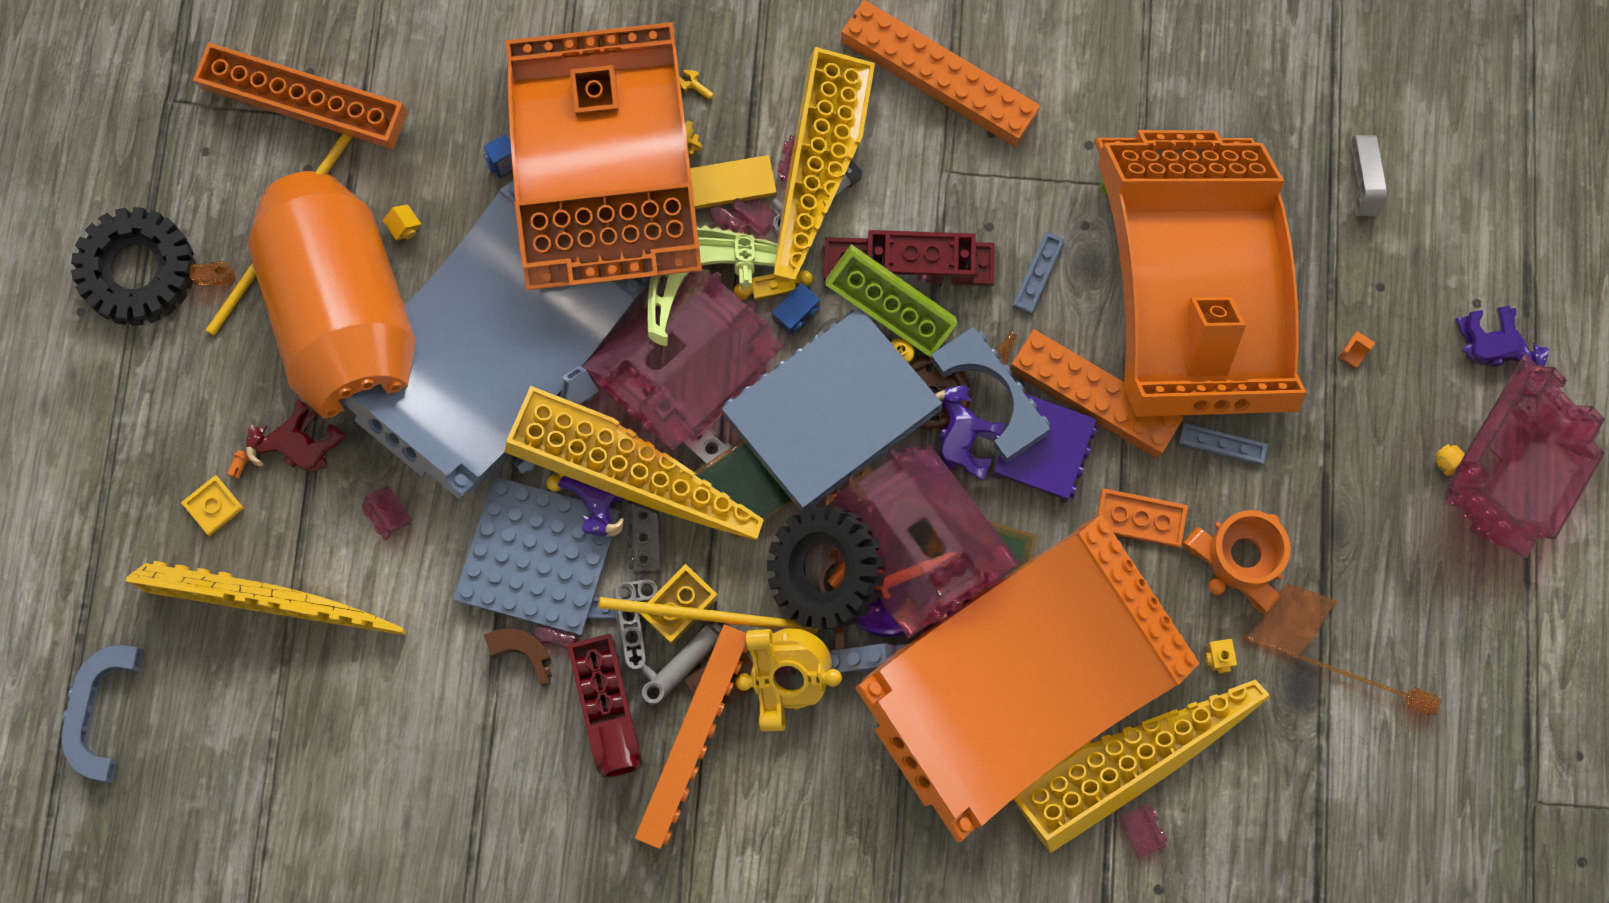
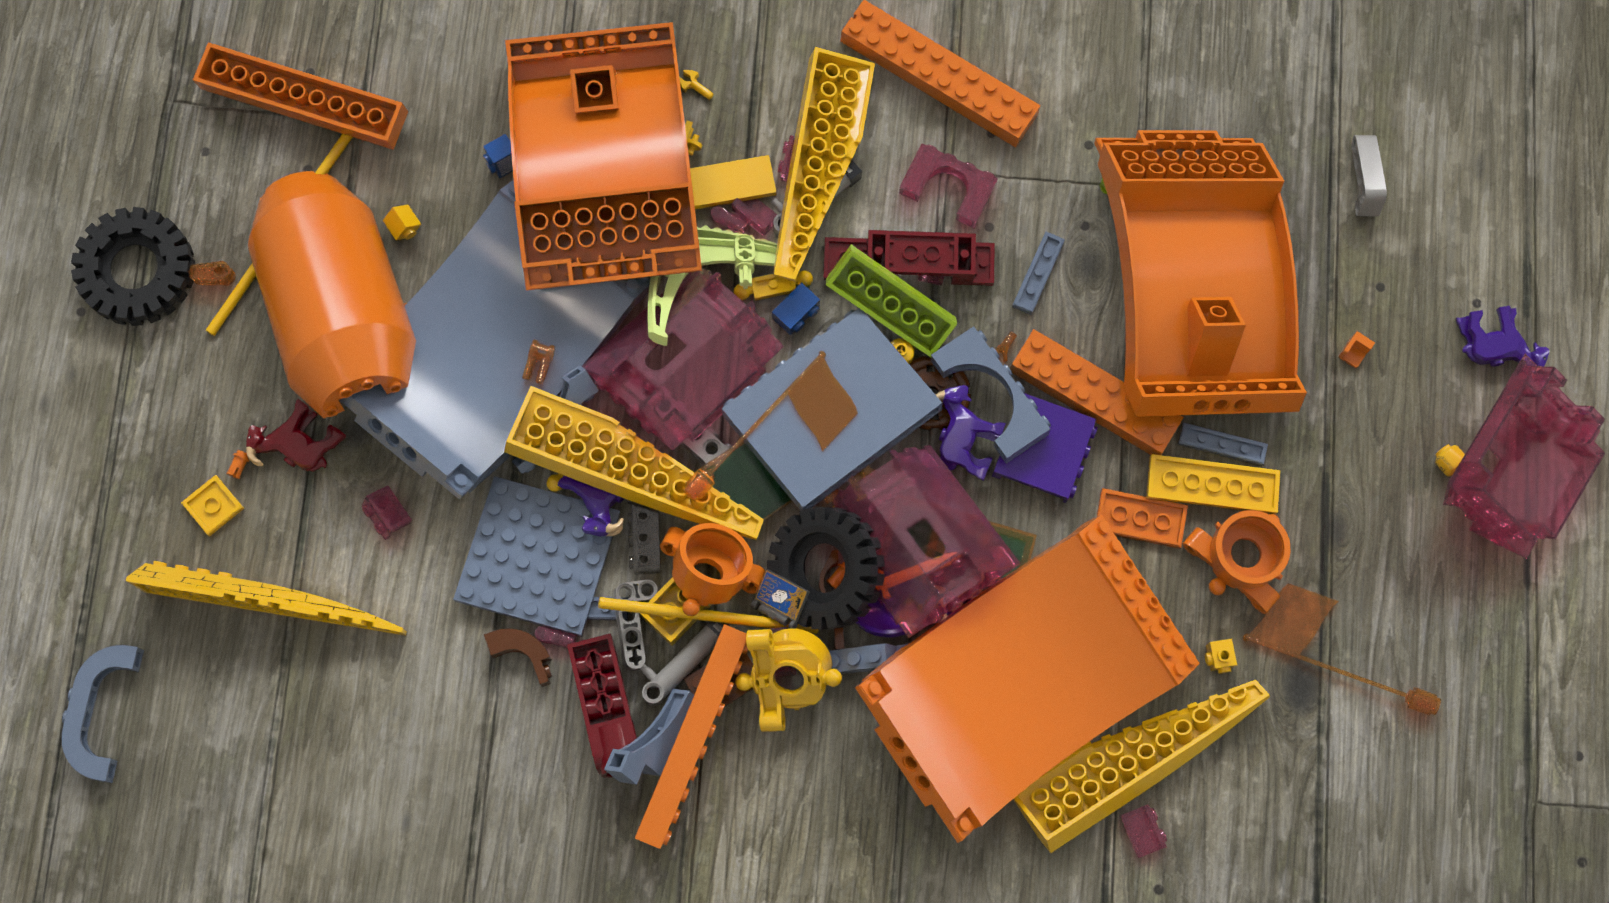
(534, 356): none -> clear orange piece
(652, 748): none -> sand blue arch
(721, 549): none -> orange piece
(780, 599): none -> piece
(819, 403): none -> clear orange flag
(931, 162): none -> clear pink arch
(1213, 484): none -> yellow plate

